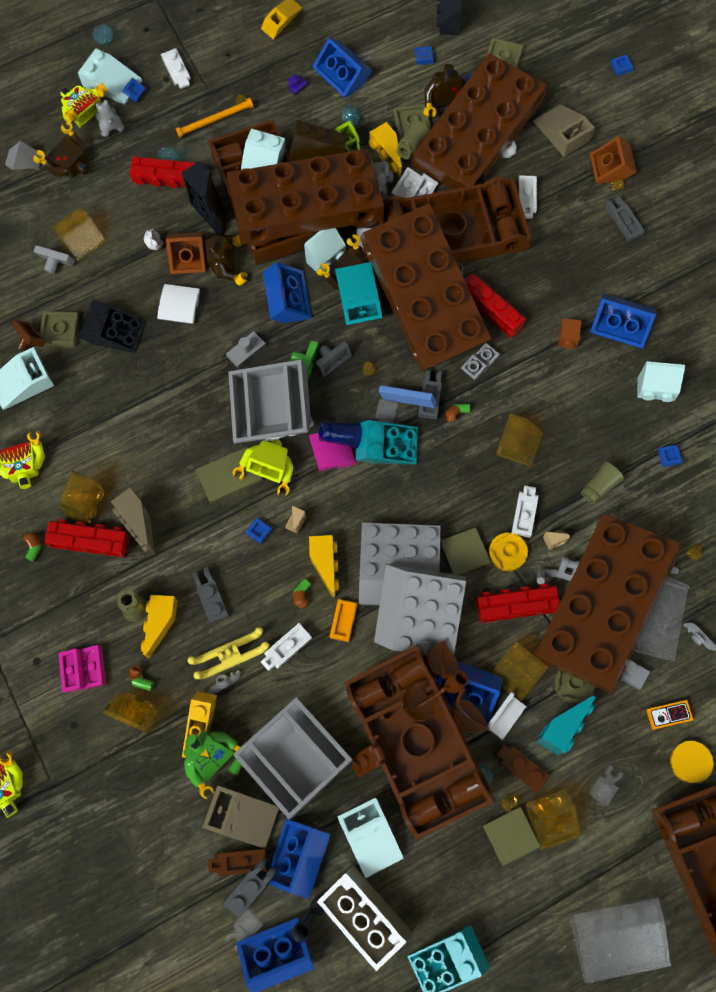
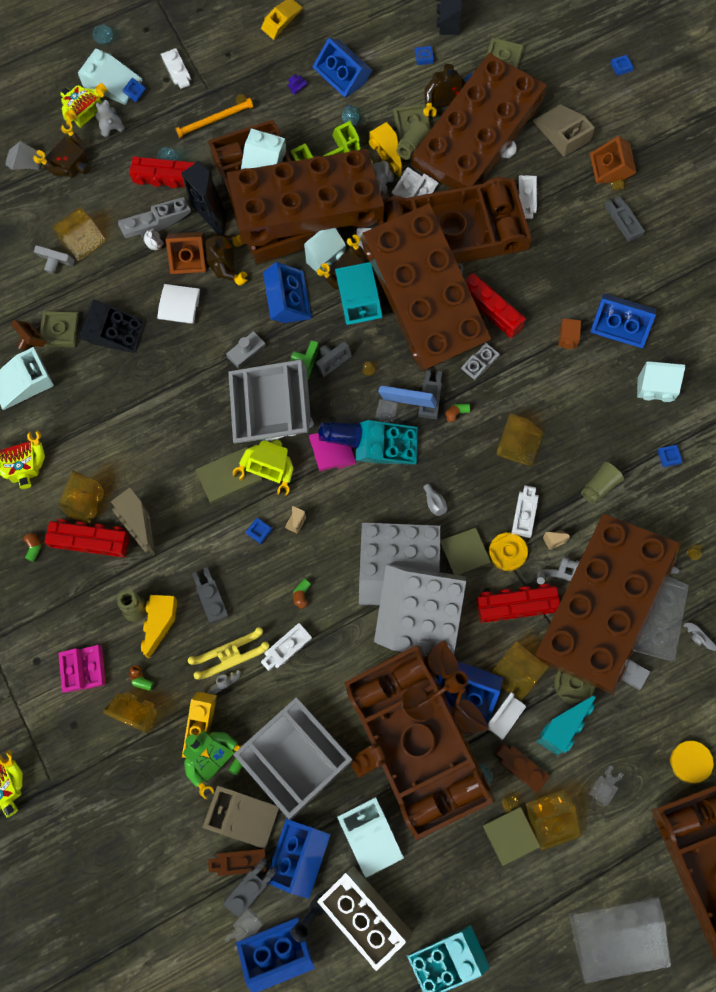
(158, 218): none -> light grey slope
(313, 141): dark brown slope -> none
(322, 556): yellow slope -> none
(343, 620): light orange tile -> none
(435, 501): none -> light grey piece
(669, 715): tile -> none

